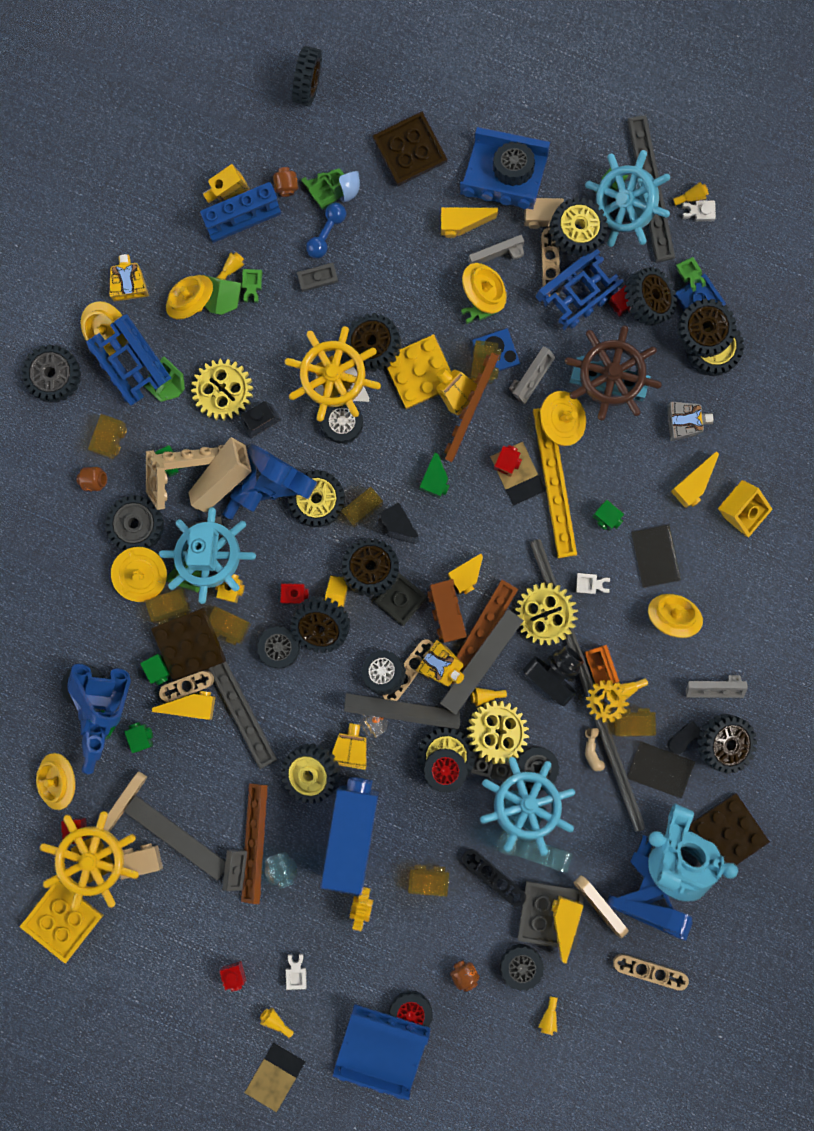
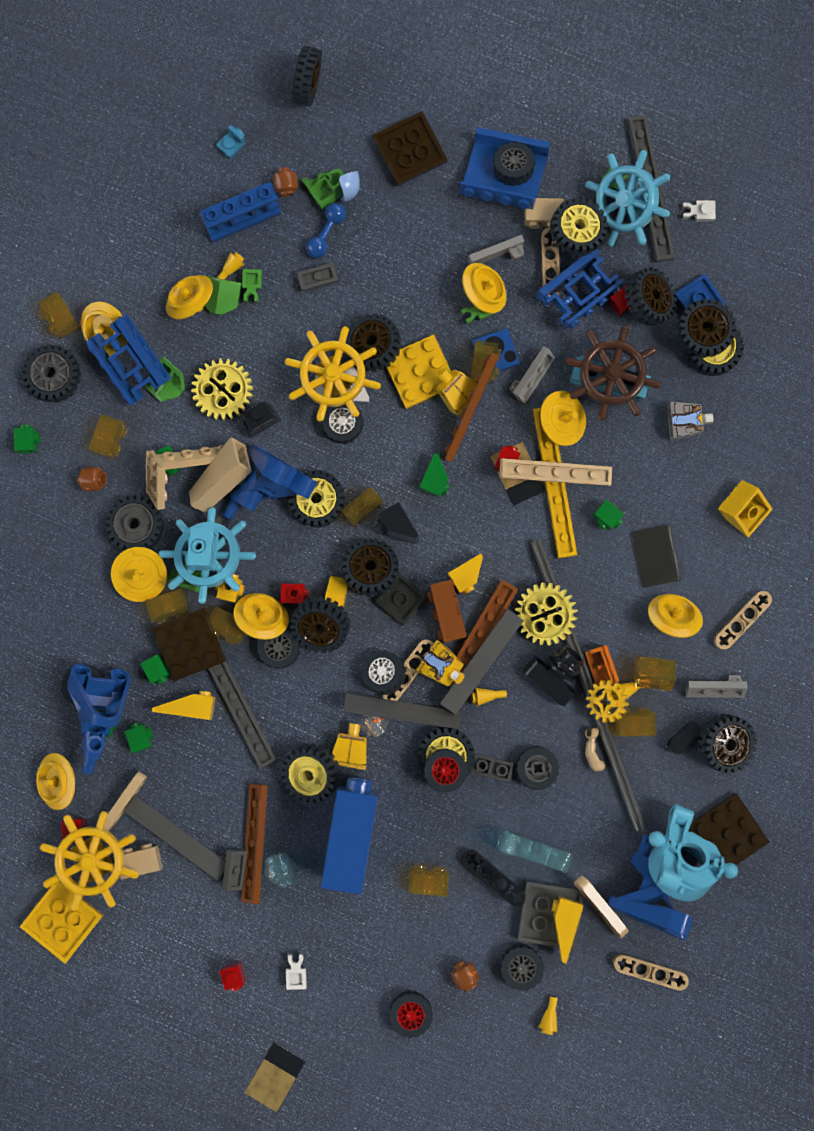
(26, 439): none -> green brick
(58, 314): none -> clear yellow brick
(127, 280): torso -> none
(174, 696): tan beam -> none
(226, 185): yellow torso -> none
(232, 142): none -> dark azure bracket
(261, 616): none -> yellow piece
(272, 1020): yellow cone -> none
(361, 909): yellow gear -> none
(381, 1052): blue panel -> none
(461, 220): yellow slope -> none
(481, 729): light yellow gear -> none
(526, 809): medium azure piece -> none
(555, 472): none -> tan tile
(589, 584): white plate -> none
(654, 673): none -> clear yellow brick
(661, 769): clear smoke piece -> none
(690, 271): bright green plate -> none
(695, 484): yellow slope -> none
(696, 193): yellow cone -> none
(744, 622): none -> tan beam

